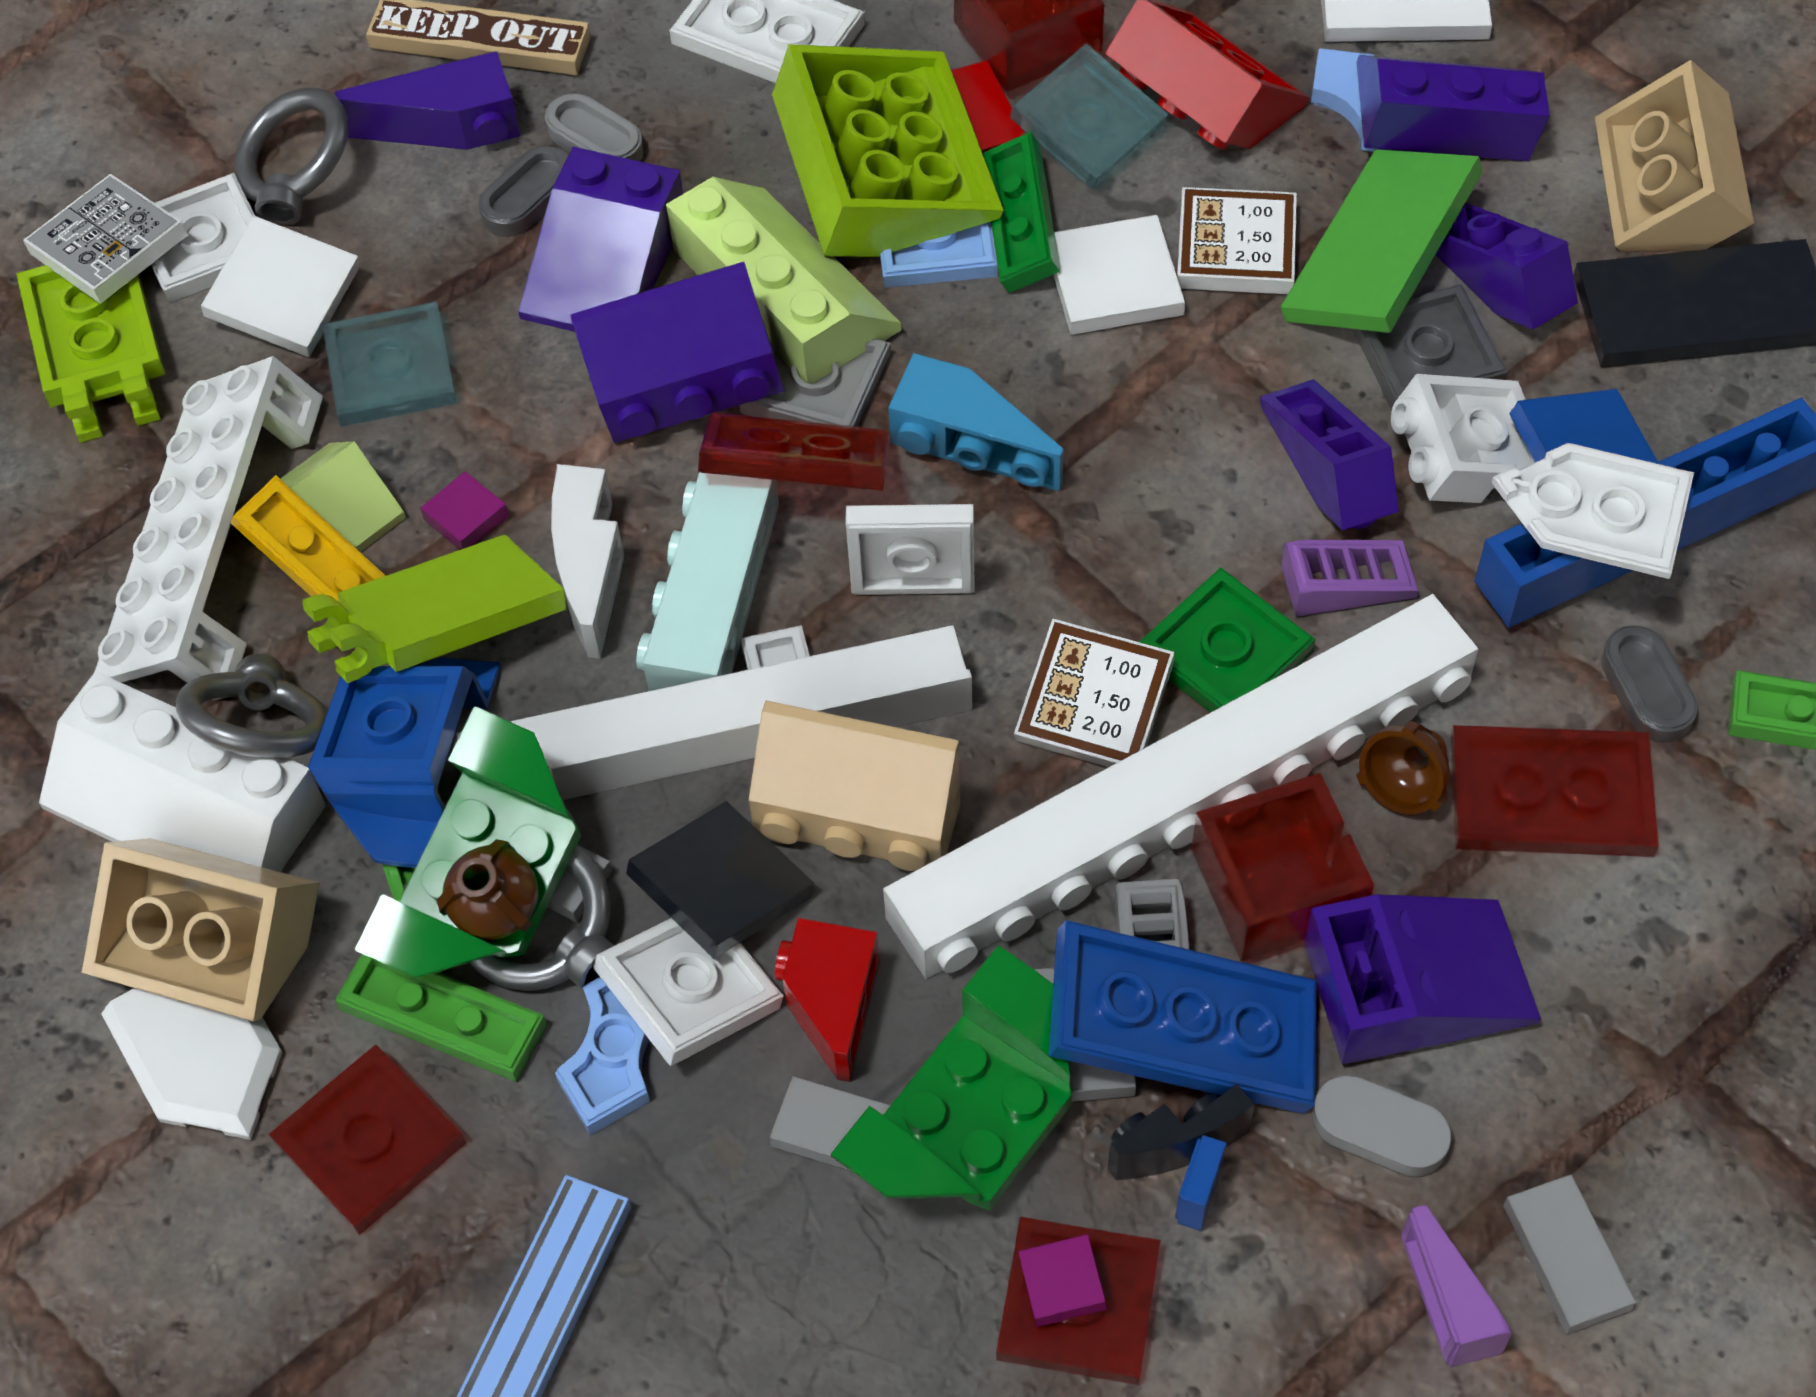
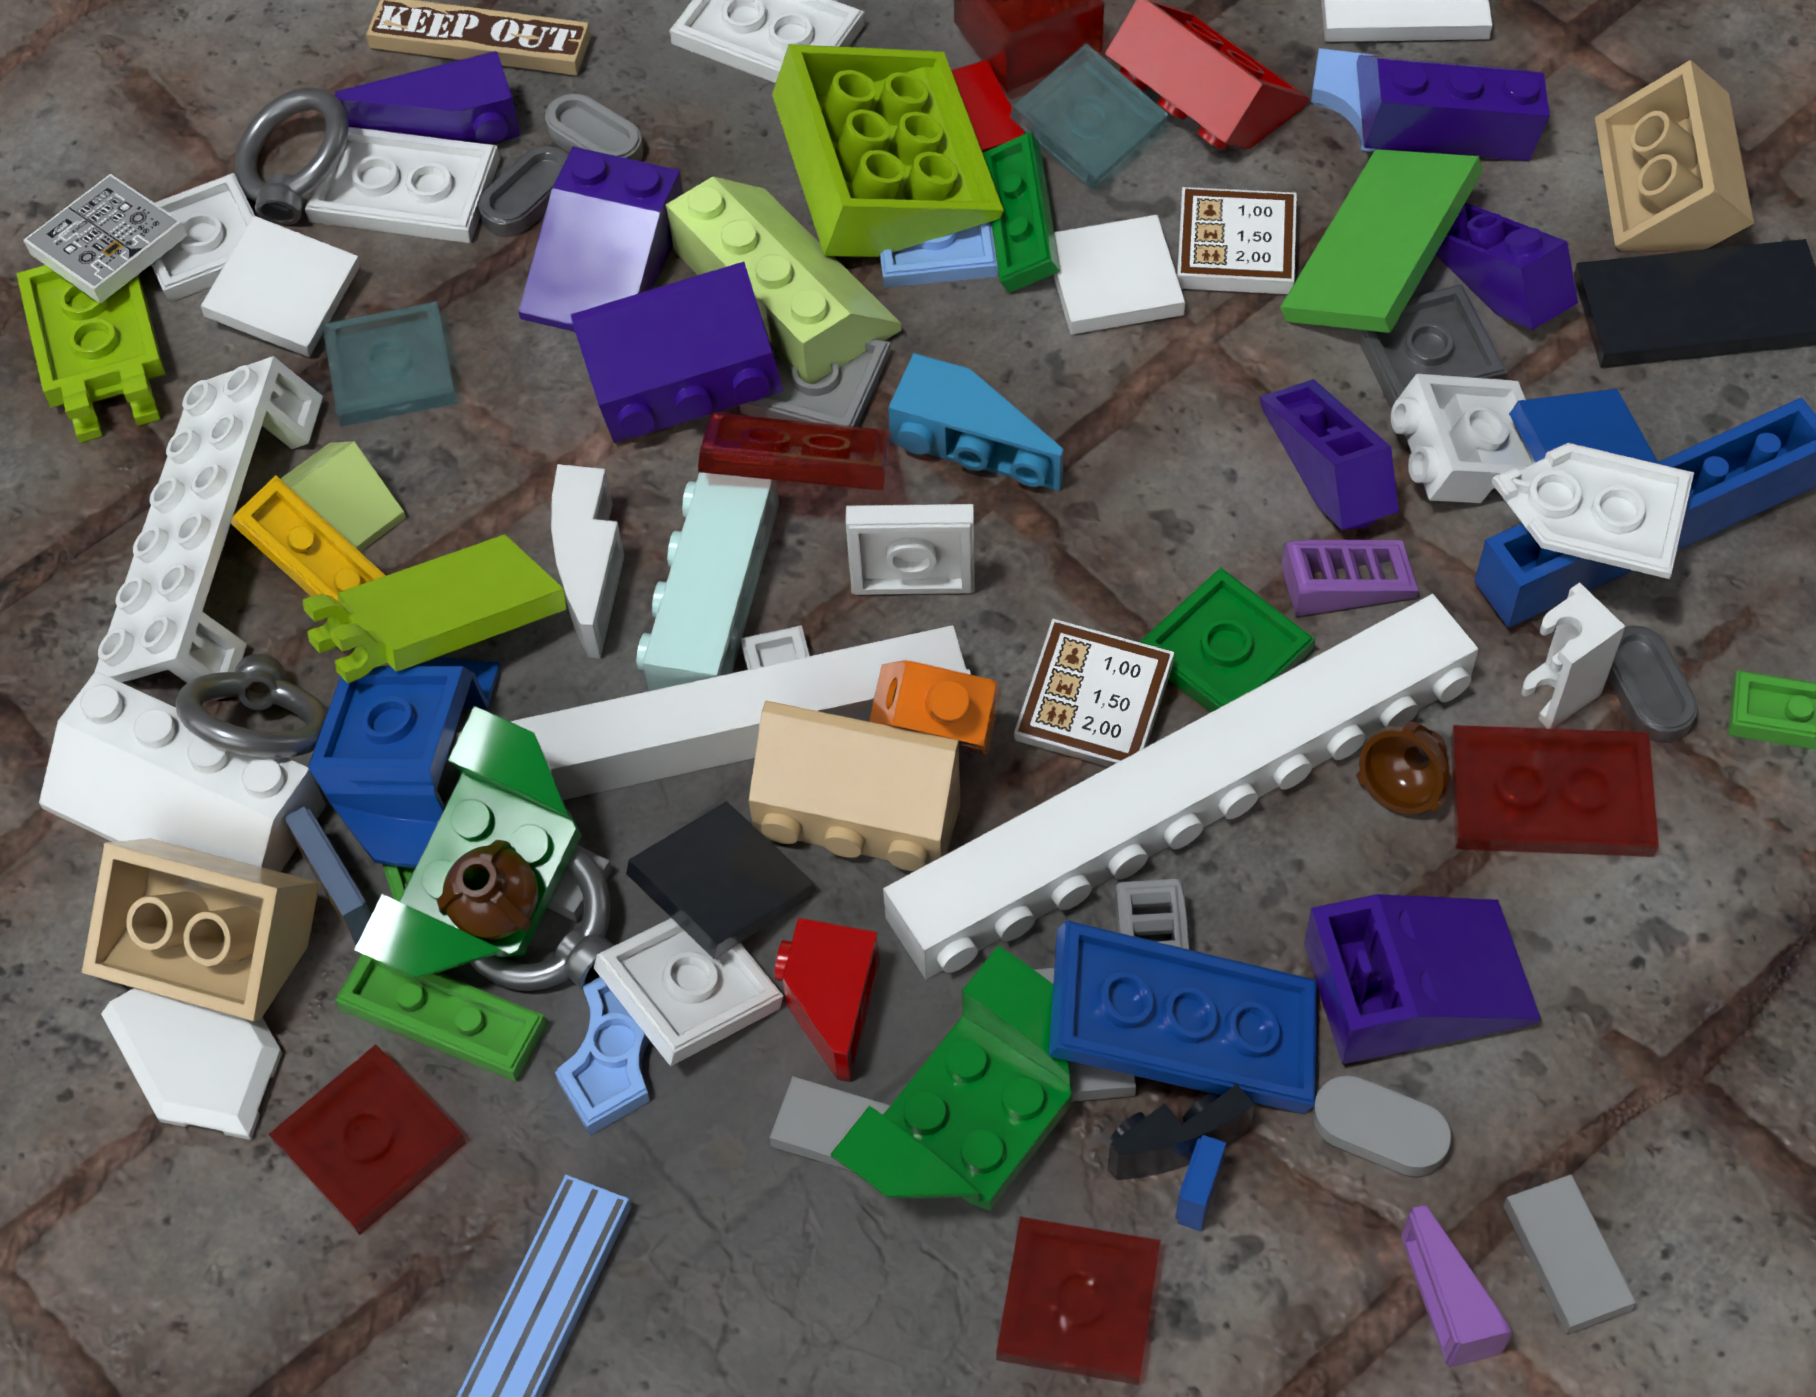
(329, 871): none -> sand blue tile
(406, 185): none -> white tile
(464, 511): magenta tile -> none
(937, 703): none -> orange torso
(1062, 1280): magenta tile -> none
(1271, 860): clear red piece -> none
(1578, 655): none -> white hinge

